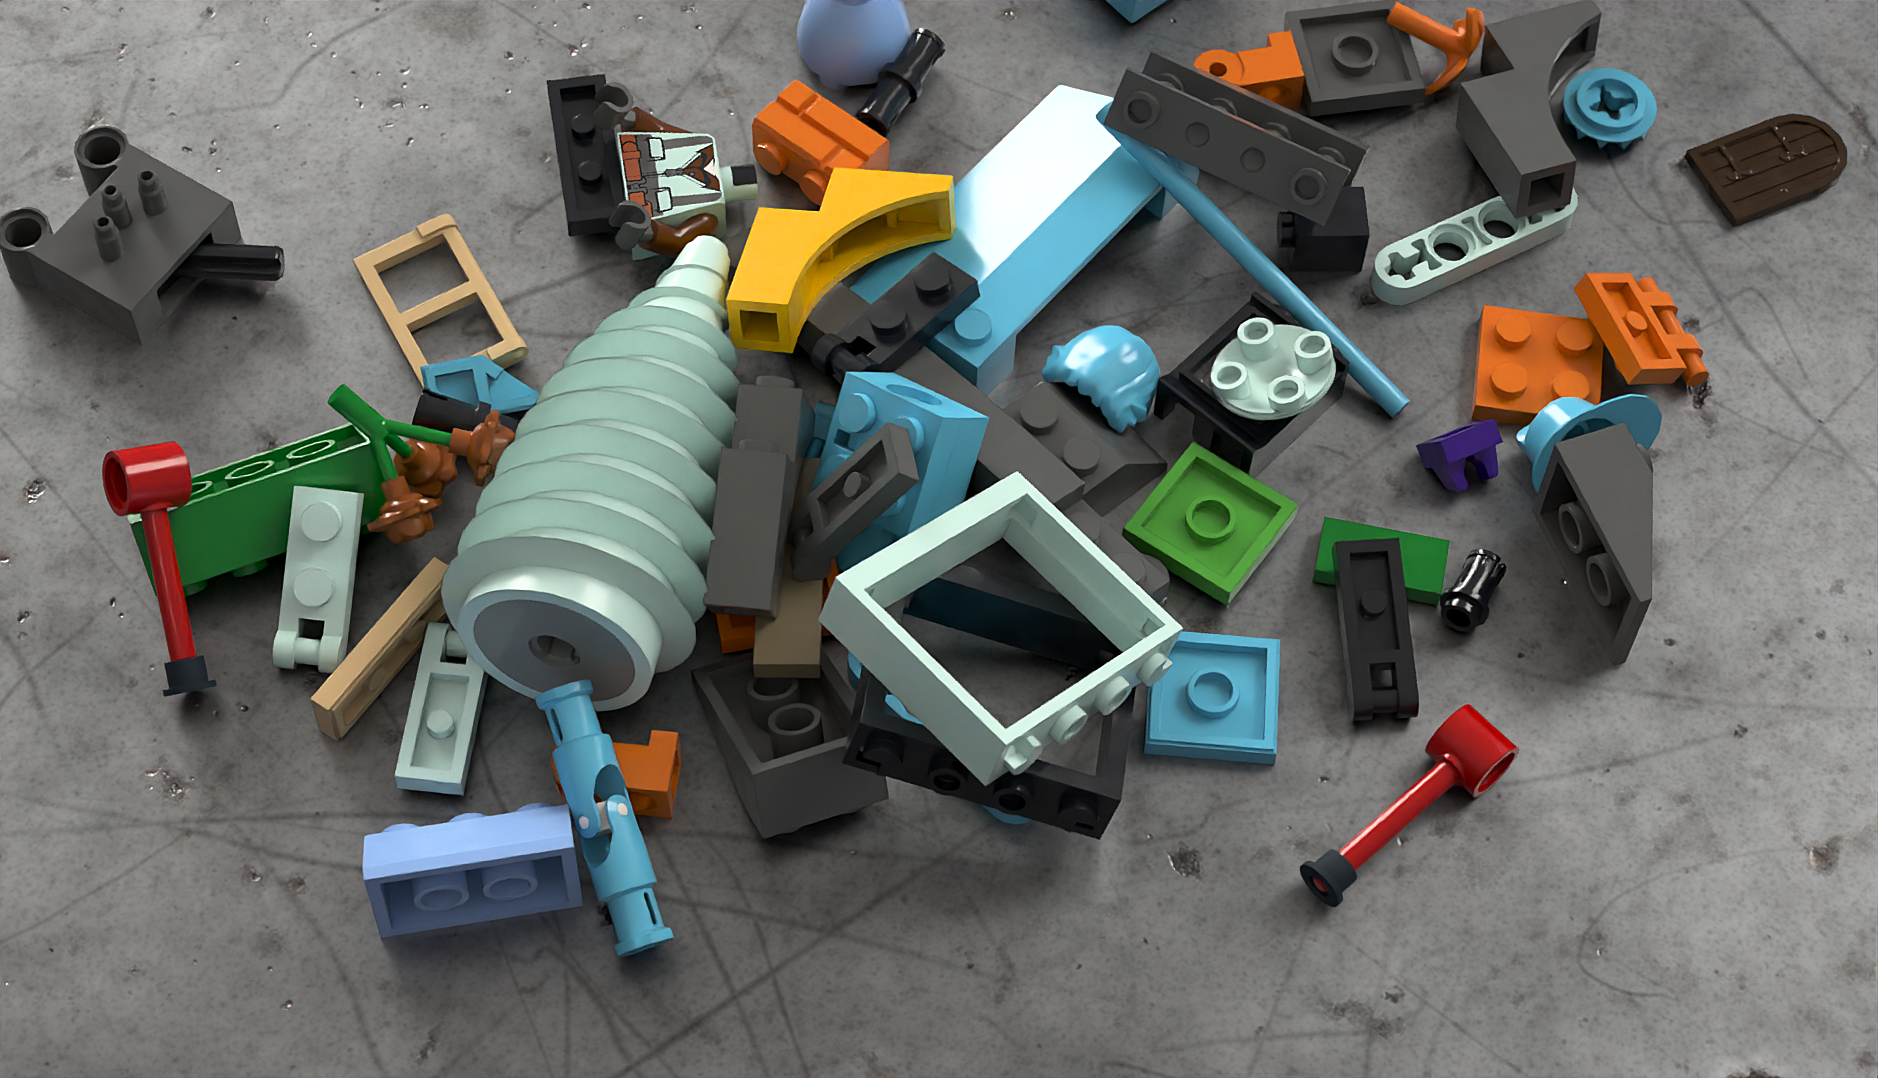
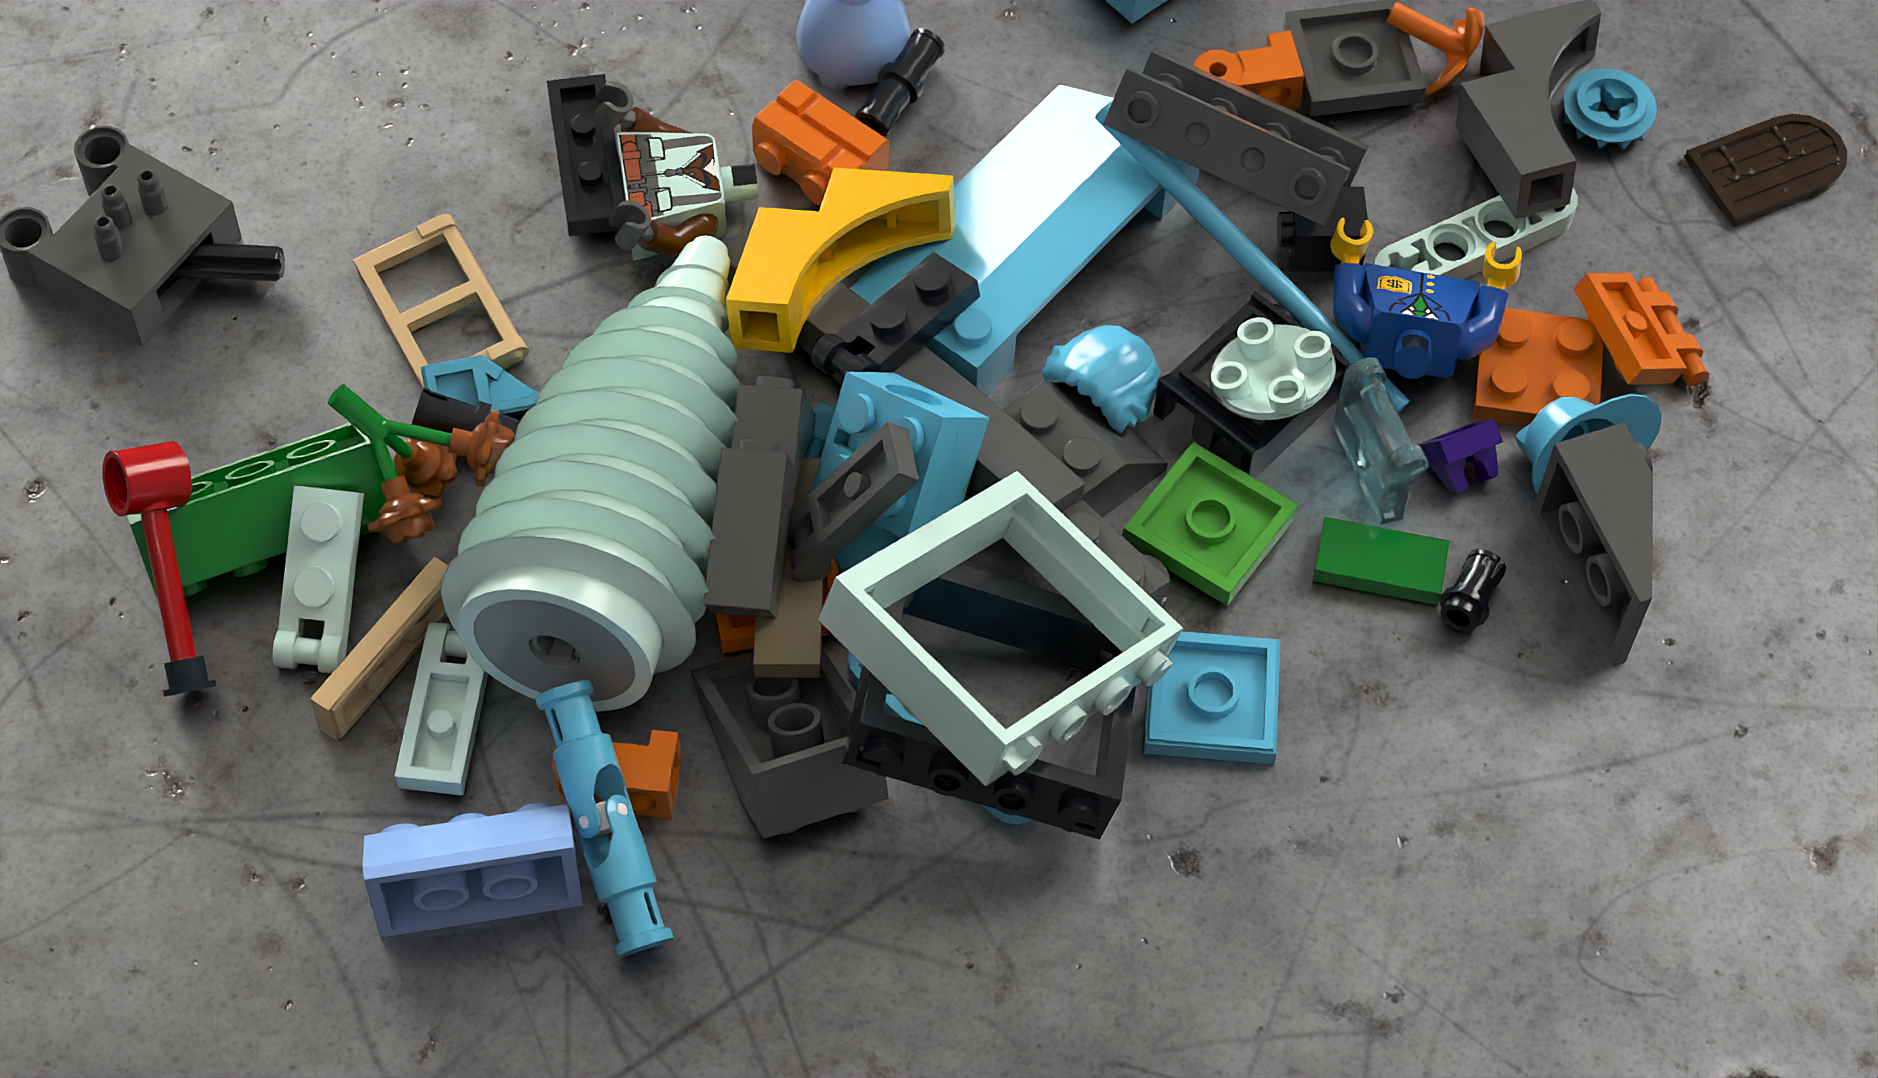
(1375, 627): black plate -> none
(1377, 440): none -> clear light blue plate
(1414, 317): none -> blue torso
(1466, 754): red piece -> none

